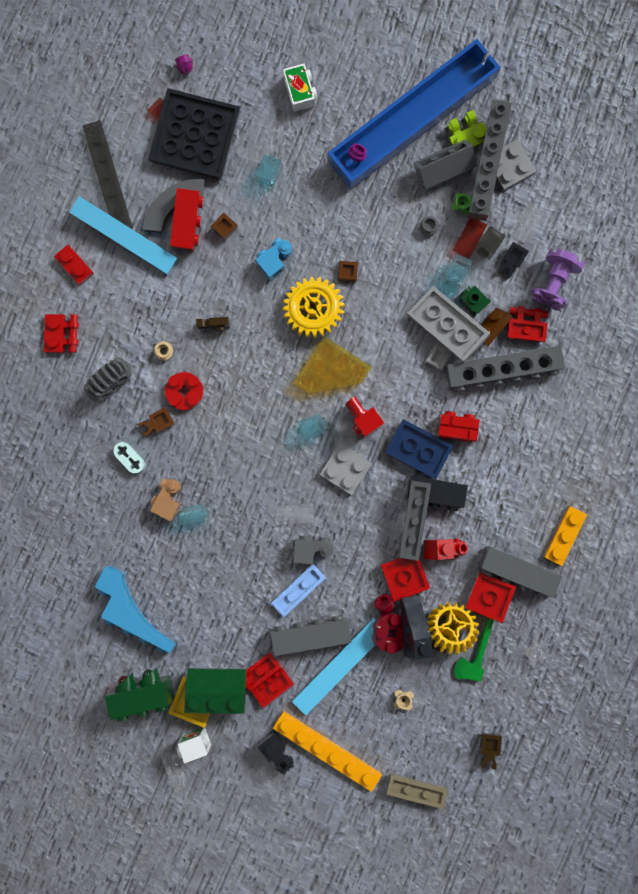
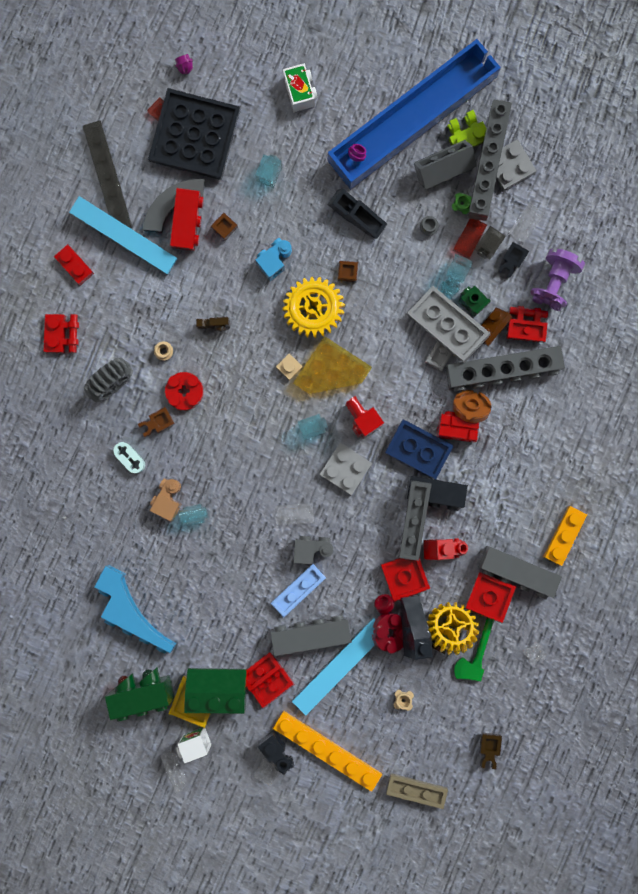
(289, 367): none -> tan plate
(357, 213): none -> black slope
(472, 406): none -> dark orange tile

